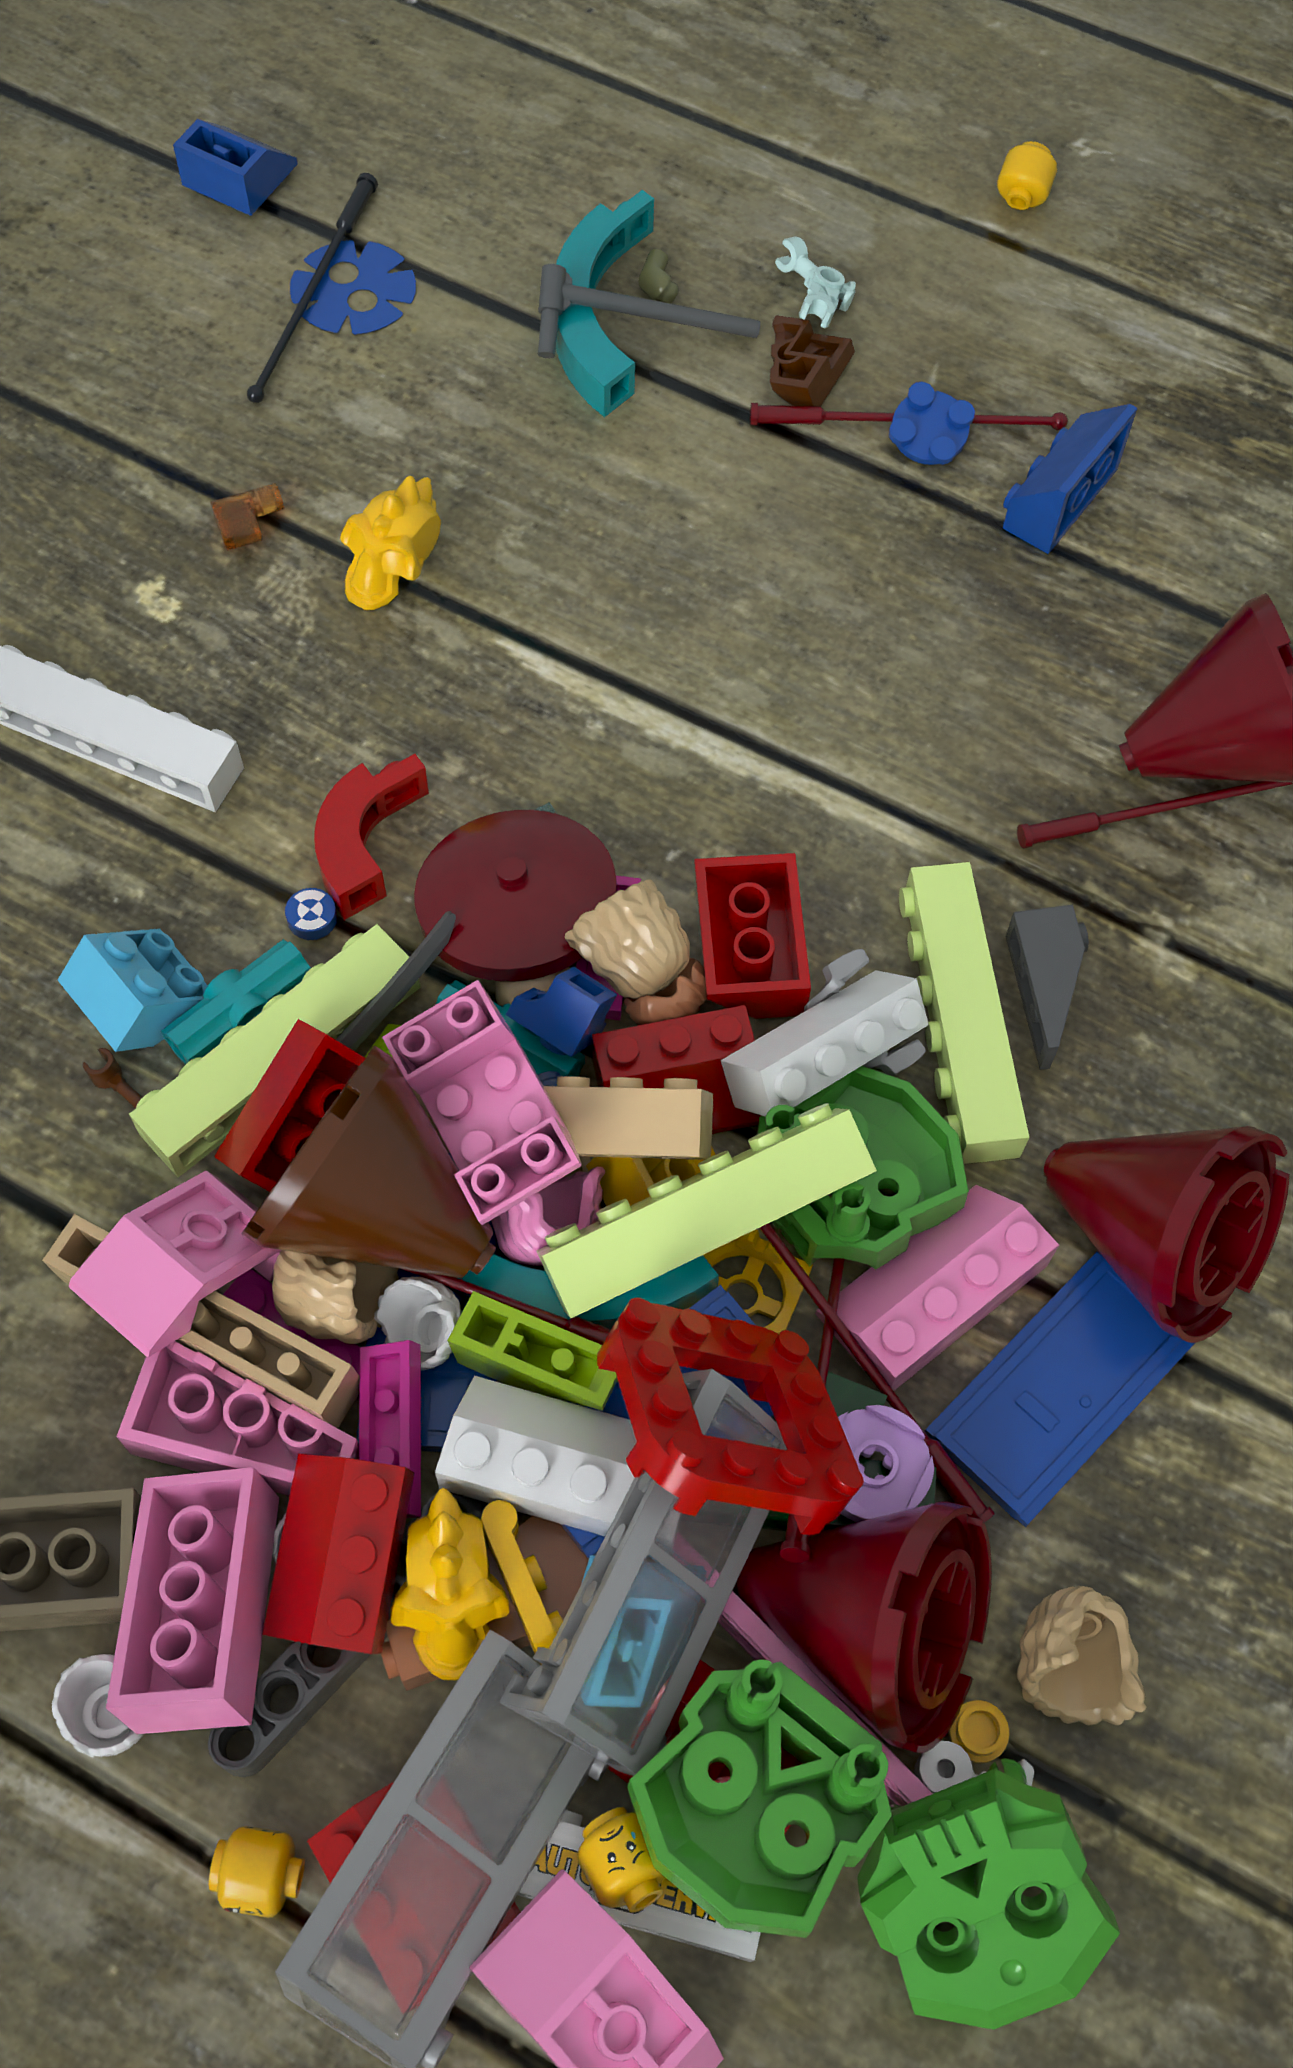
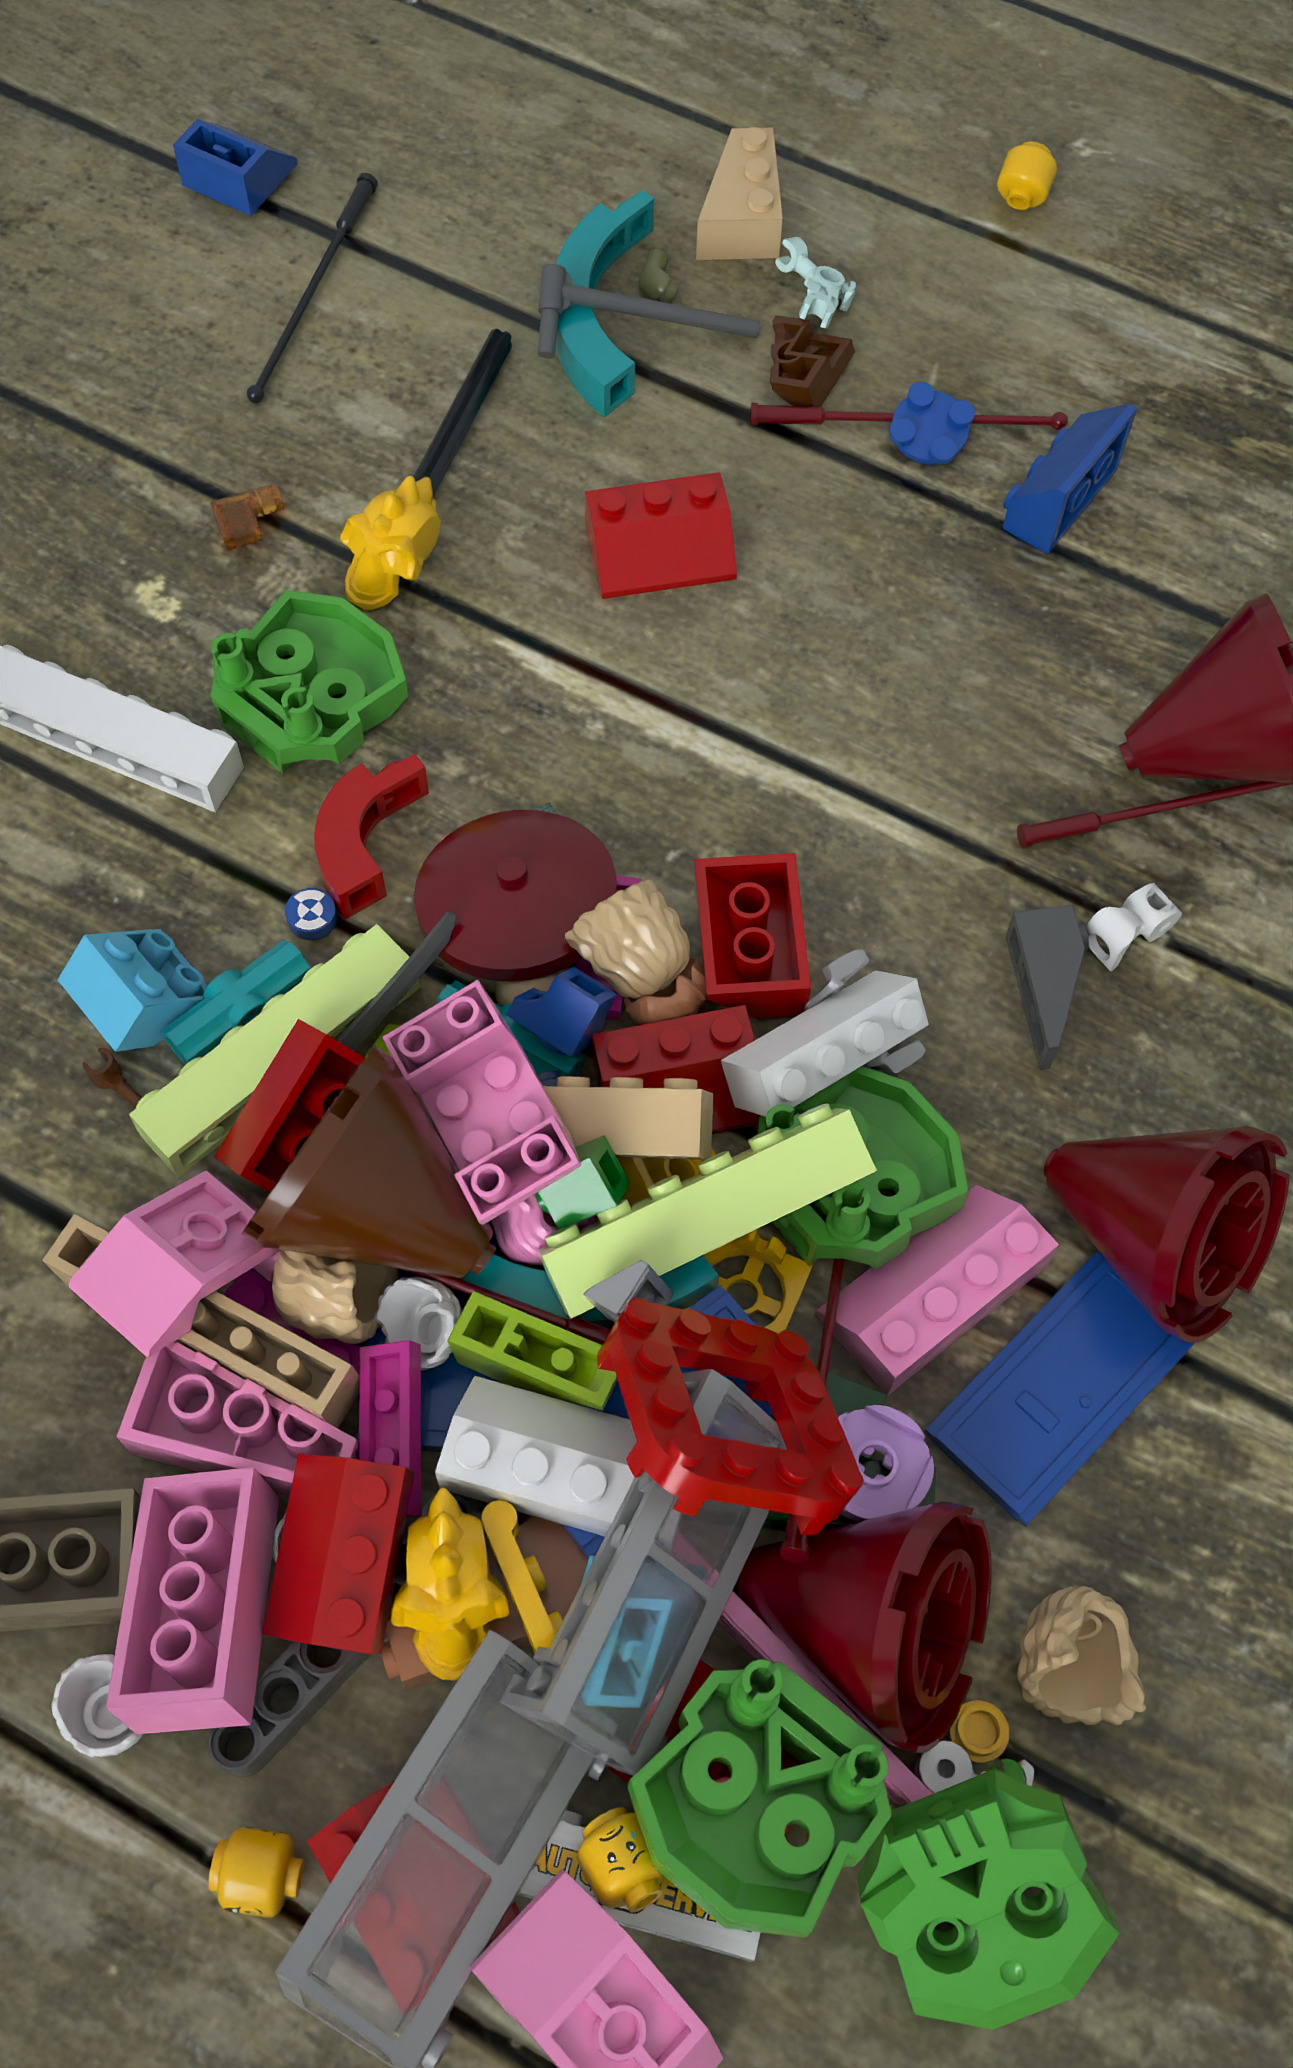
(288, 704): none -> bright green brick
(332, 297): blue piece -> none
(464, 408): none -> black axle
(588, 1189): none -> brick
(632, 1282): none -> light grey slope
(660, 535): none -> red slope
(744, 201): none -> tan wedge
(946, 1470): dark red piece -> none
(964, 1012): yellowish green brick -> none
(1143, 913): none -> white leg

